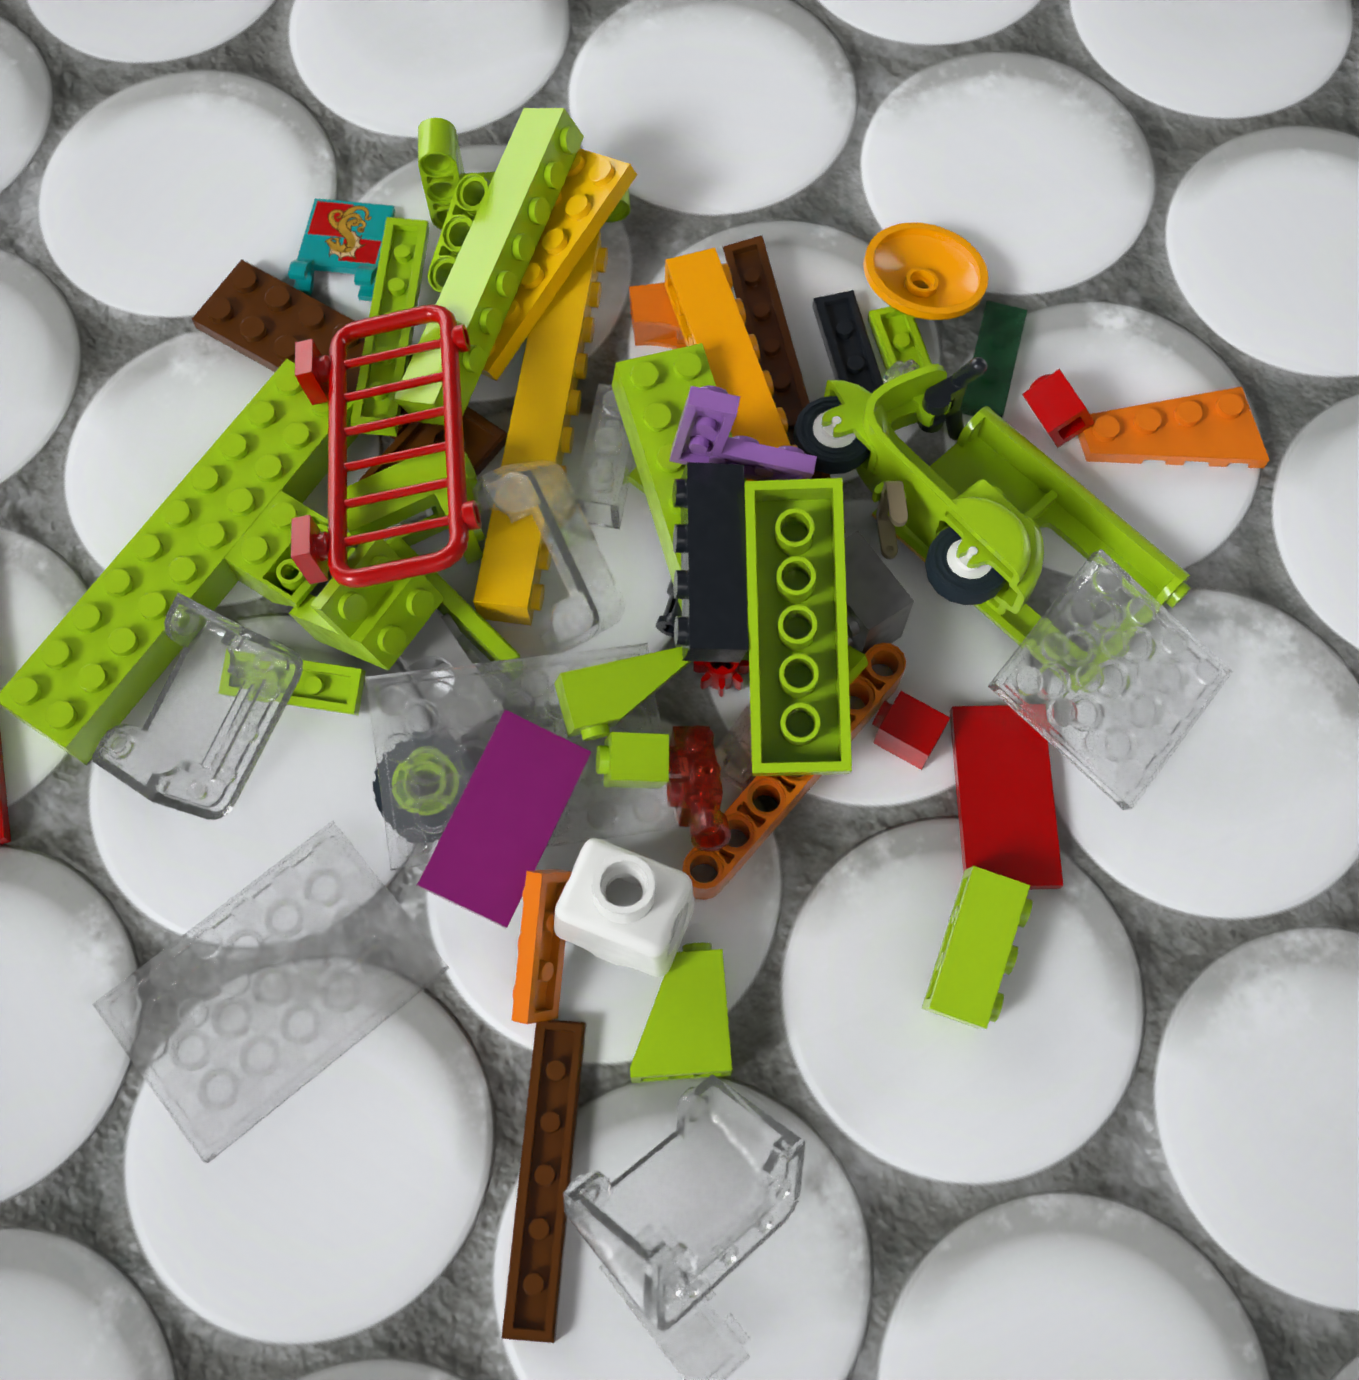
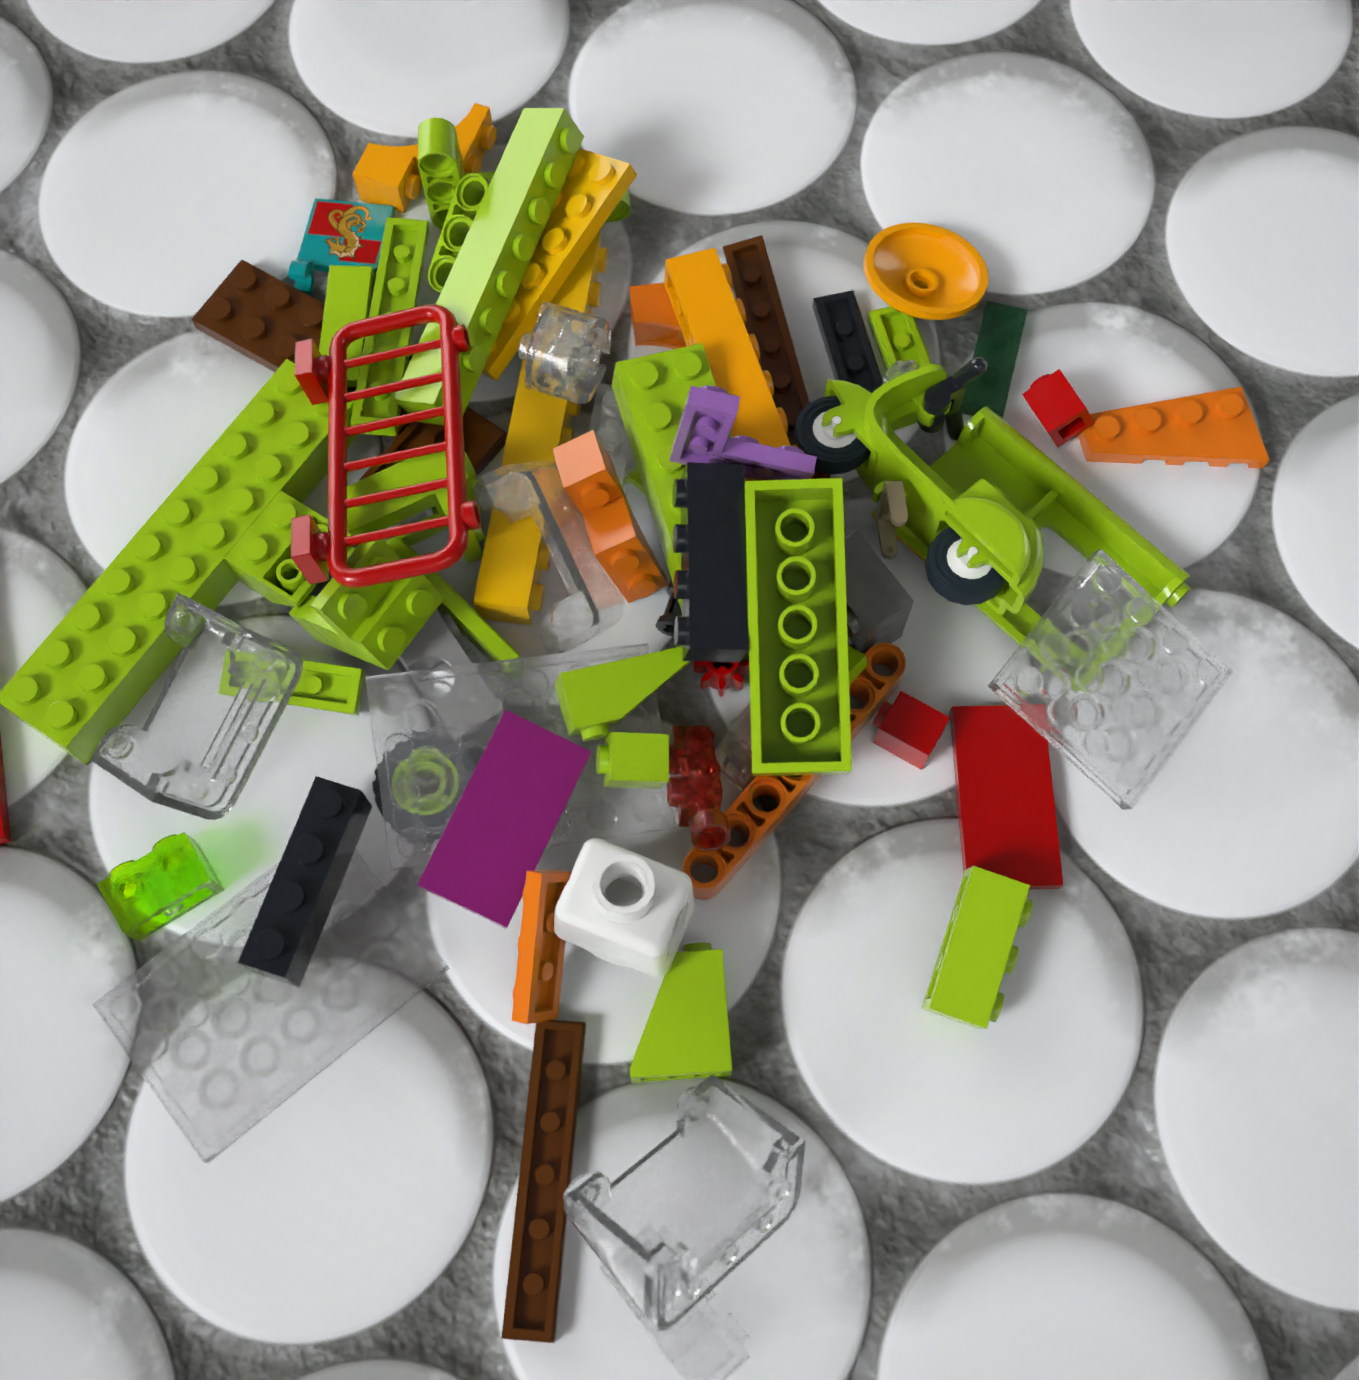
(159, 886): none -> clear neon green brick
(306, 882): none -> black brick
(346, 301): none -> lime tile
(392, 173): none -> light orange arch
(565, 353): none -> clear brick
(609, 520): none -> orange arch

